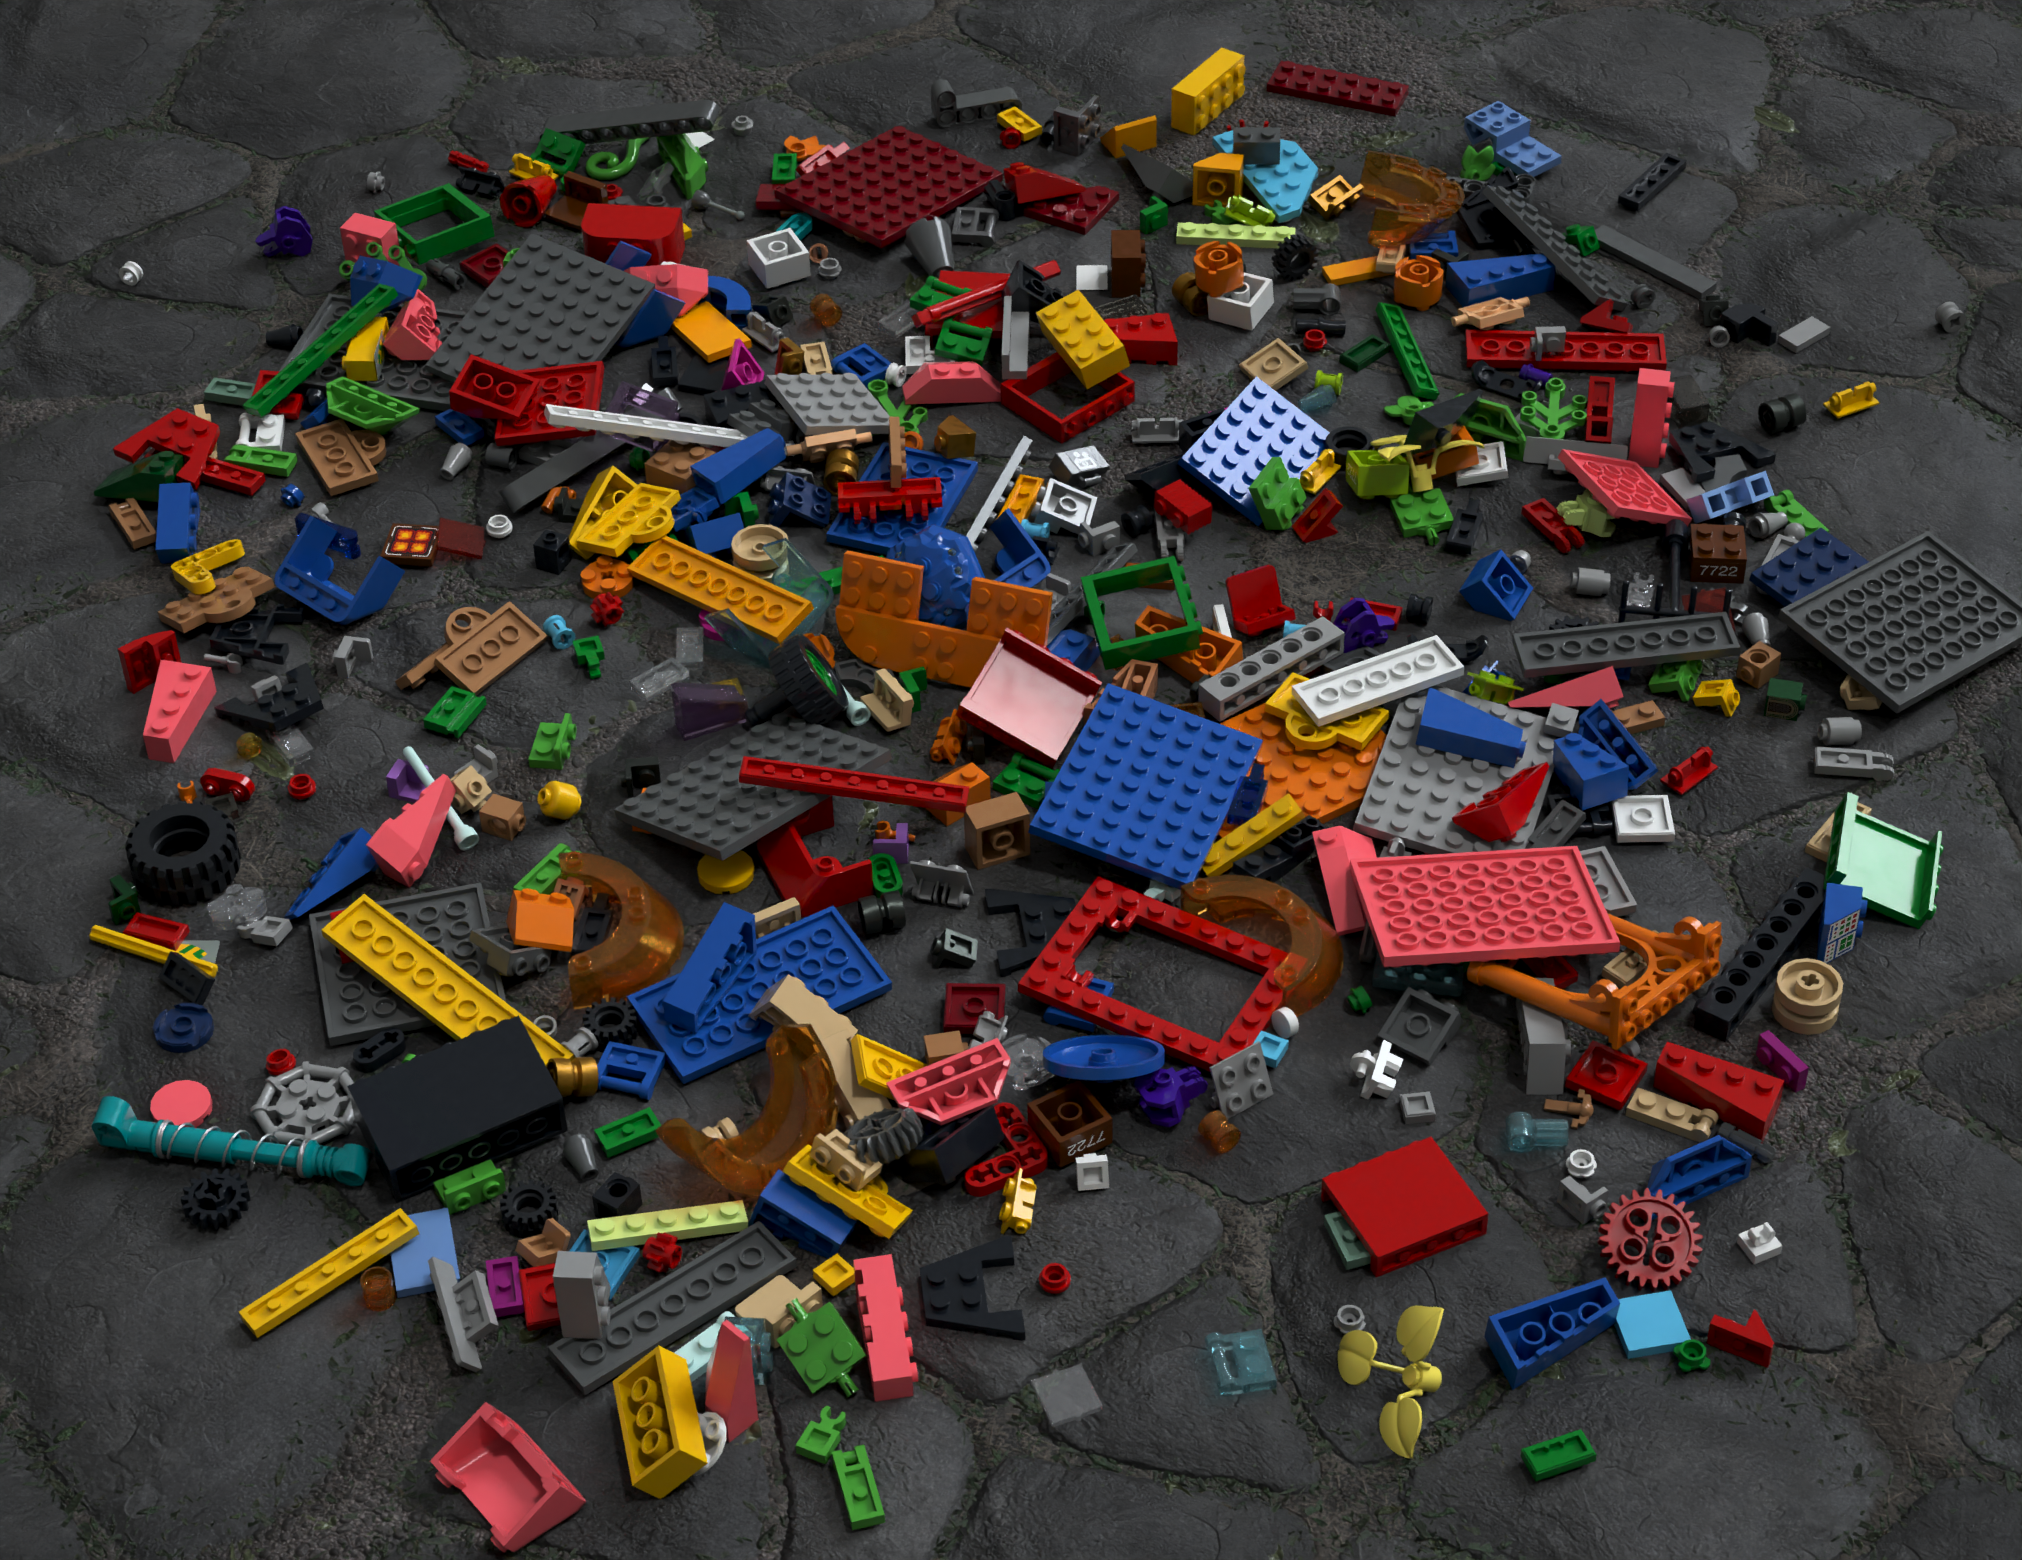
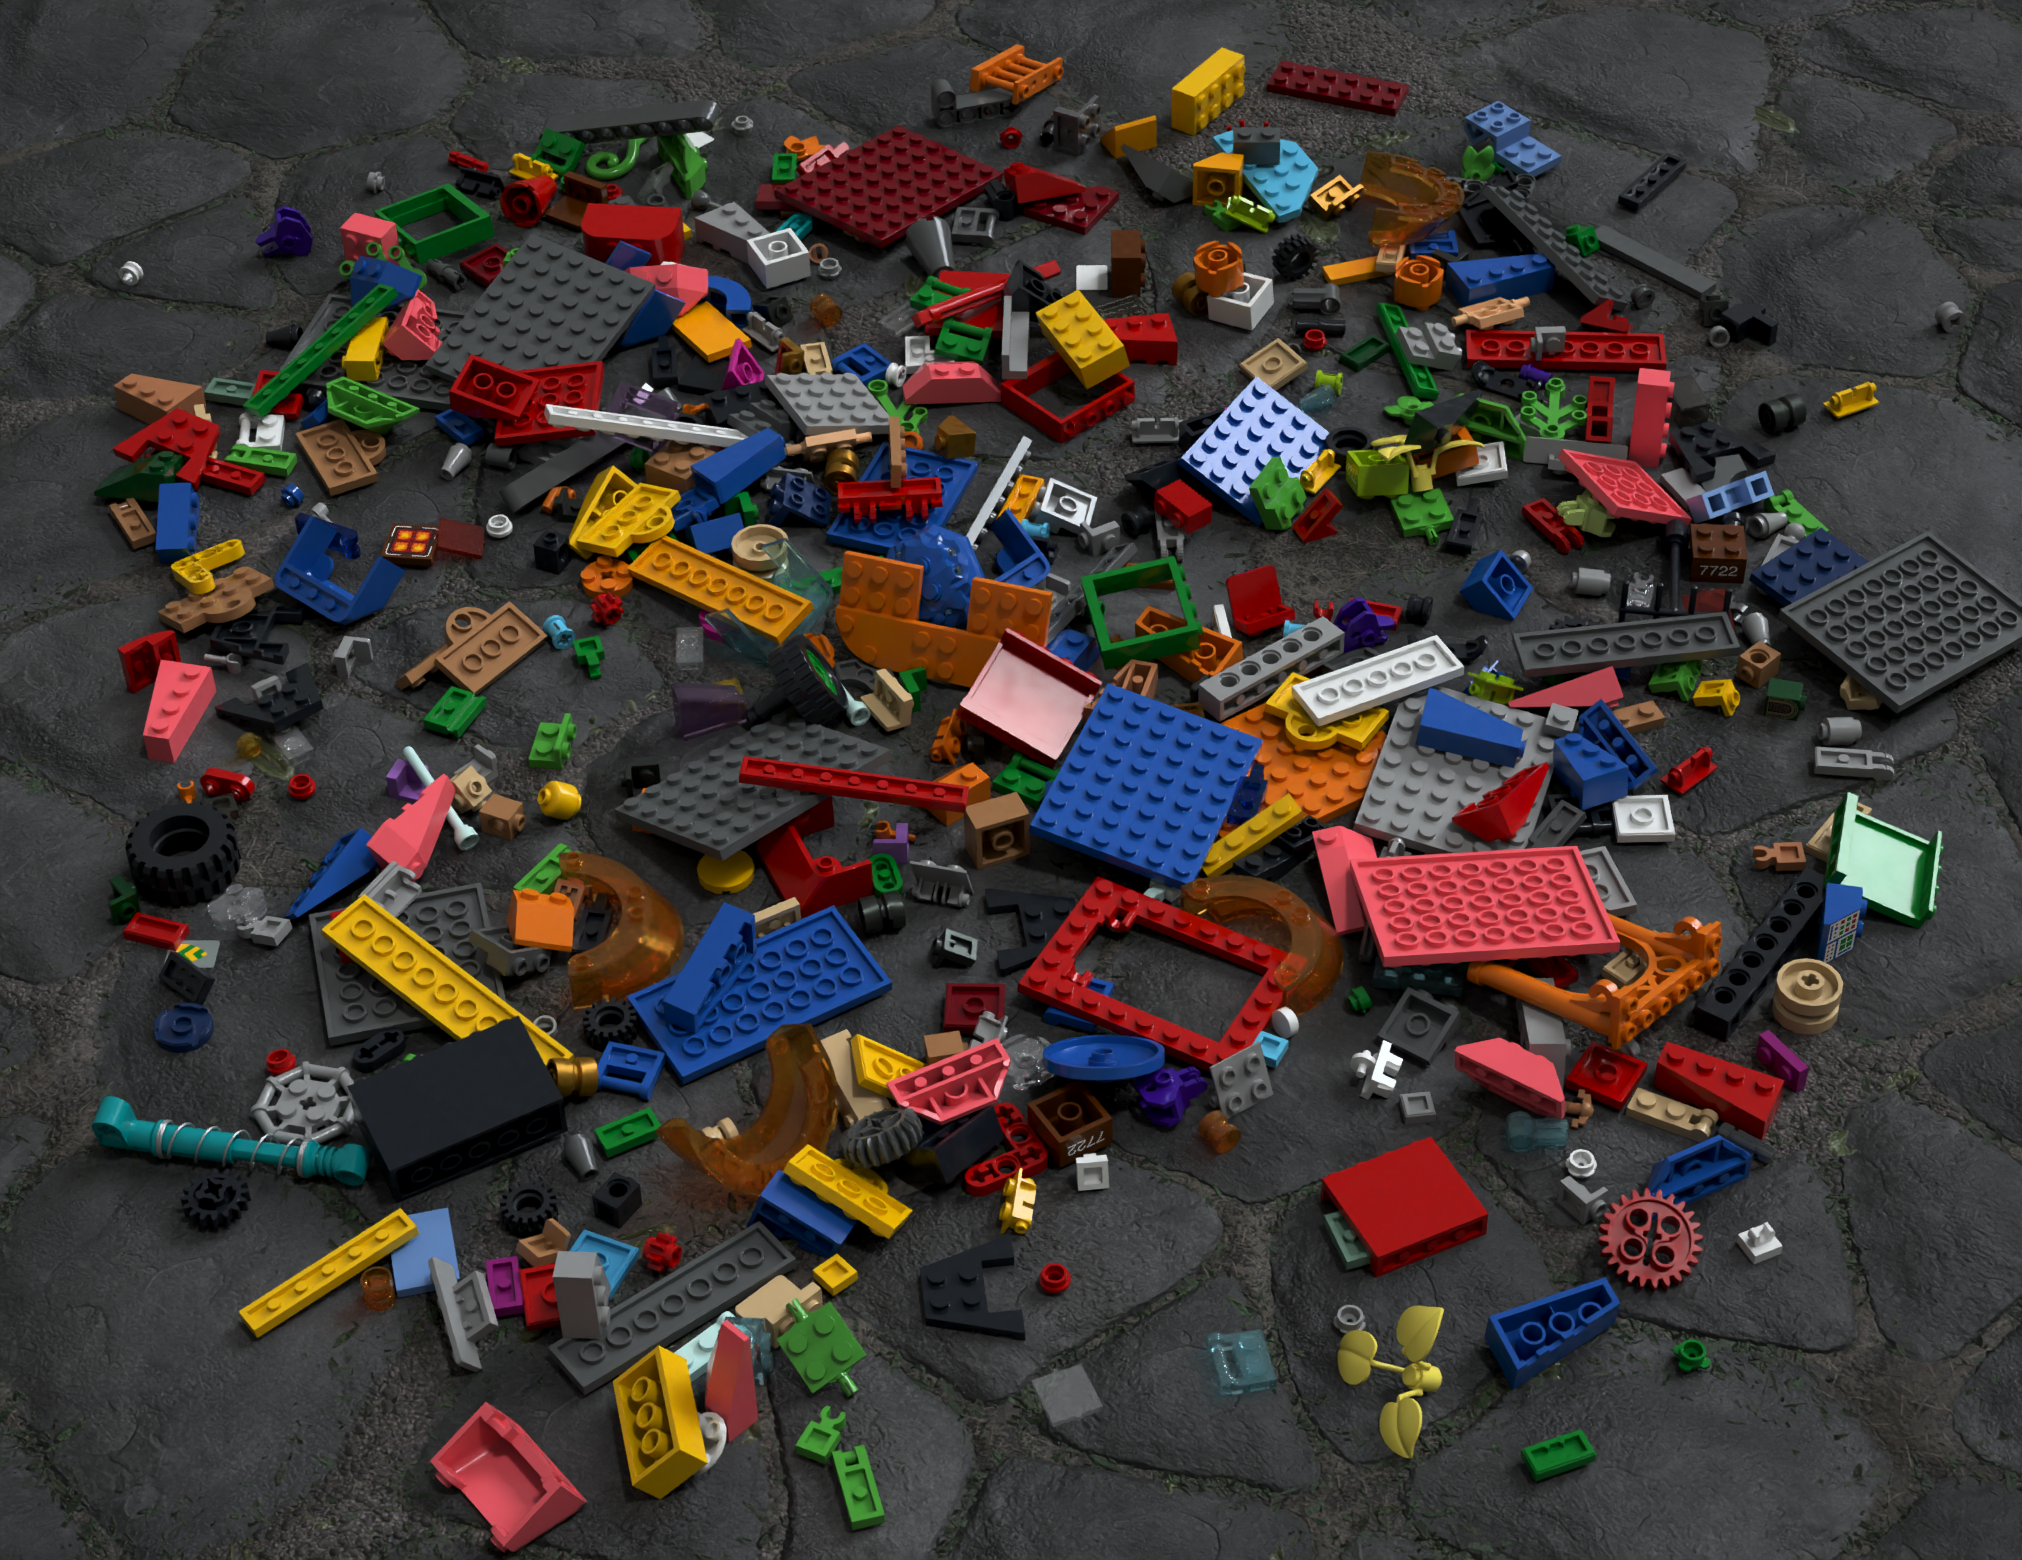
(144, 948): yellow axle -> none
(154, 397): none -> nougat wedge
(182, 1103): coral tile -> none
(380, 355): light grey sticker -> none
(393, 889): none -> light grey hinge
(470, 1186): bright green bracket -> none
(581, 1043): light grey bush -> none
(659, 679): clear plate -> none
(680, 1222): yellowish green plate -> none
(690, 409): none -> orange hand
(728, 229): none -> light grey wedge
(794, 1004): tan wedge -> none
(834, 1155): tan bracket -> none
(884, 1328): coral wedge -> none
(1013, 61): none -> orange fence
(1016, 118): yellow plate -> none
(1079, 466): dark grey piece -> none
(1154, 216): green bracket -> none
(1243, 236): yellowish green plate -> none
(1430, 346): none -> light grey plate
(1514, 1075): none -> coral wedge
(1650, 1324): medium azure tile -> none
(1747, 1341): red slope -> none
(1784, 855): none -> nougat plate
(1803, 334): light grey tile -> none

